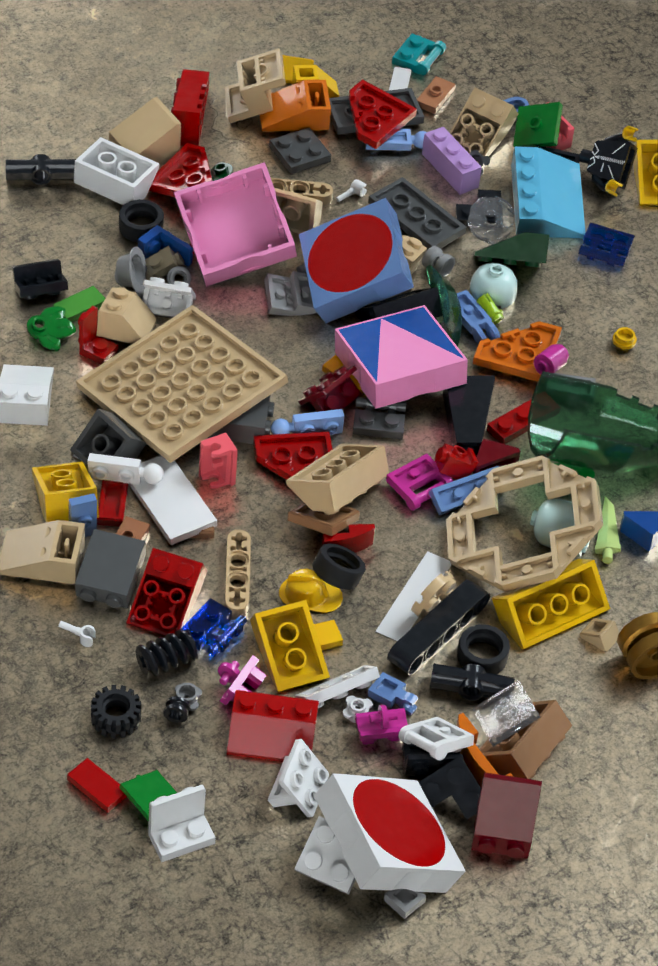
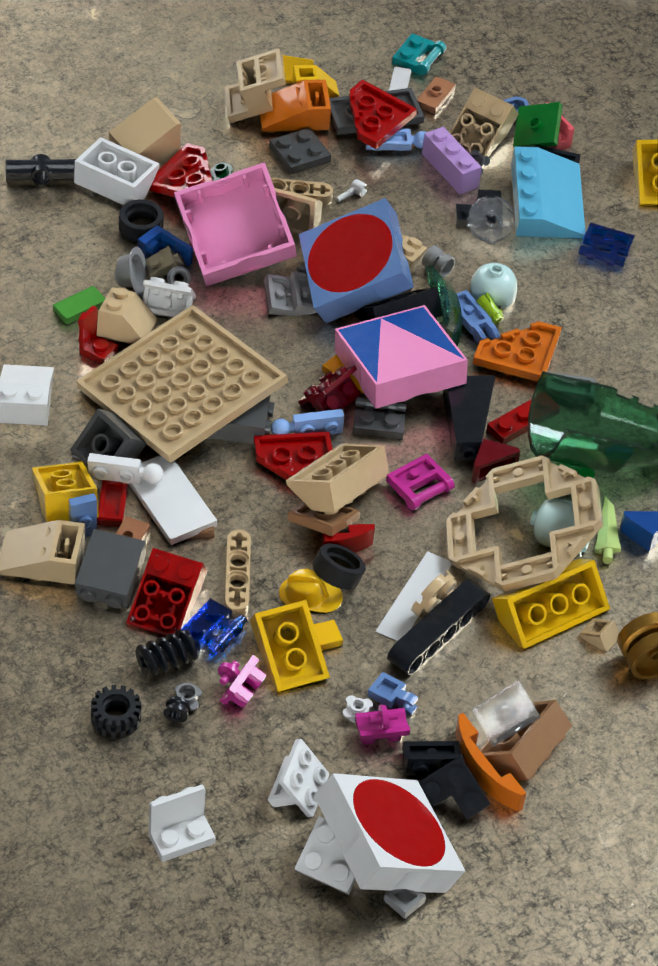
(39, 279): black bracket -> none
(54, 327): green plate -> none
(85, 632): white hand -> none
(96, 785): red tile -> none
(146, 789): green piece -> none
(191, 104): red wedge -> none
(218, 460): coral hinge -> none
(269, 724): red slope -> none
(339, 686): white plate -> none
(420, 215): dark grey plate -> none
(436, 737): white plate -> none
(451, 495): medium blue plate -> none
(455, 461): red brick -> none
(470, 681): black piece -> none
(487, 634): black tyre -> none
(506, 815): dark red slope -> none
(522, 247): dark green slope -> none
(551, 359): dark pink brick -> none
(611, 160): black torso -> none
(624, 338): yellow plate -> none

